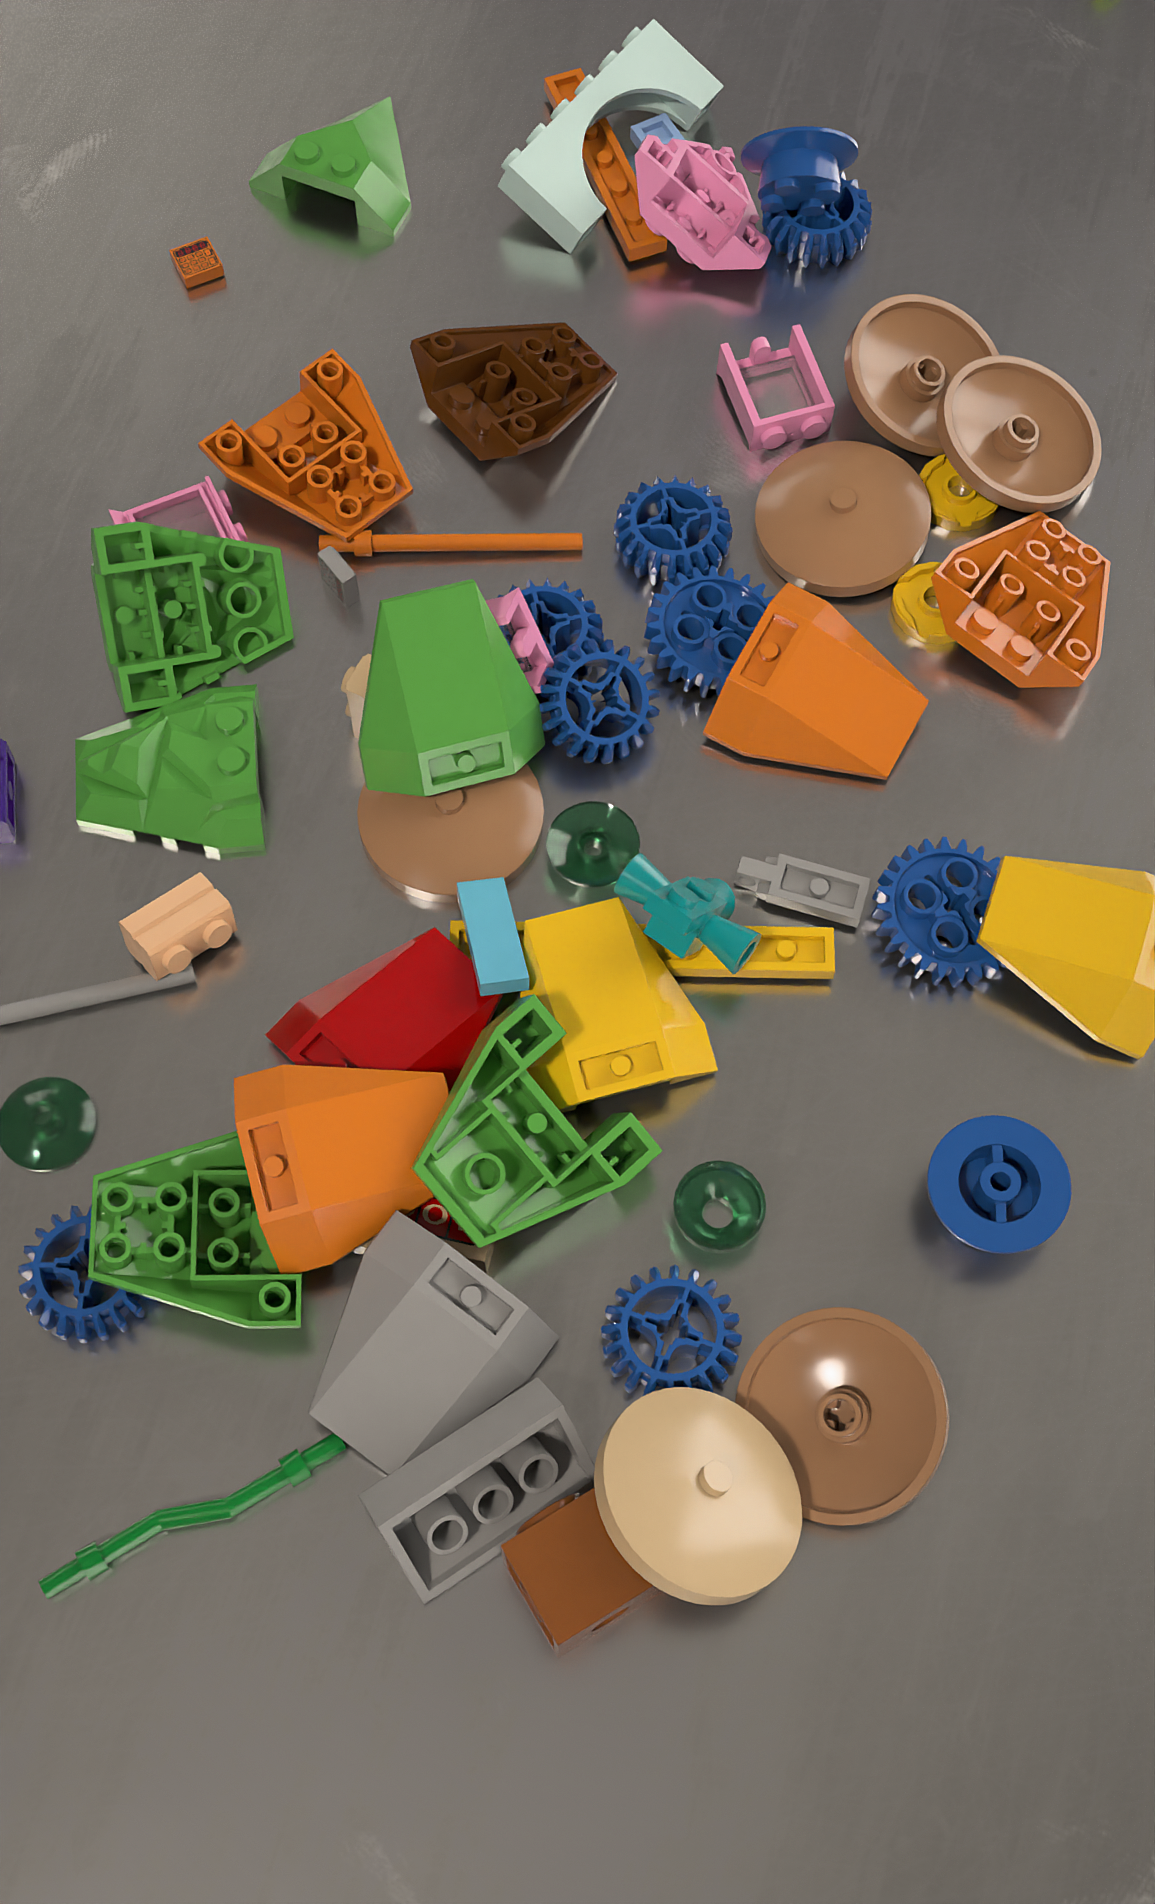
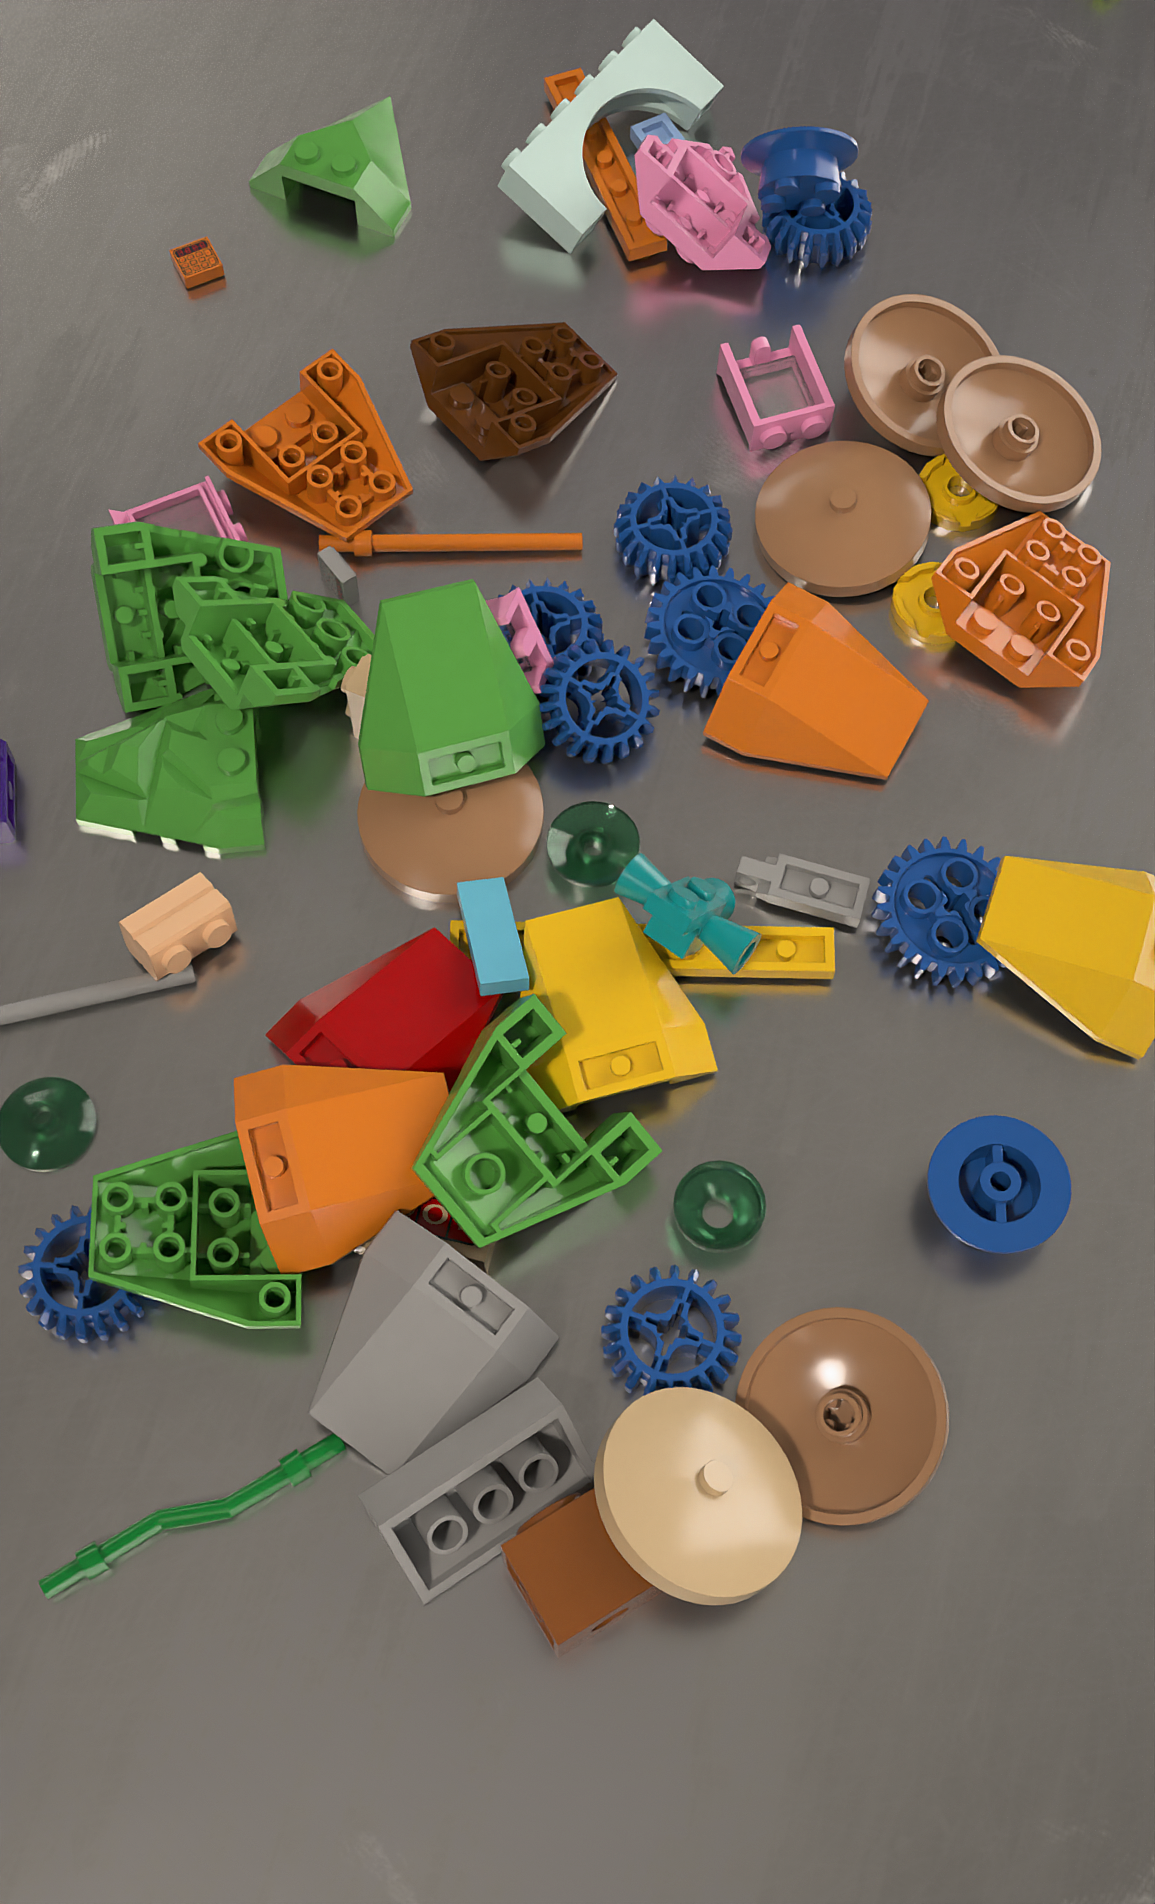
(267, 647): none -> bright green wedge

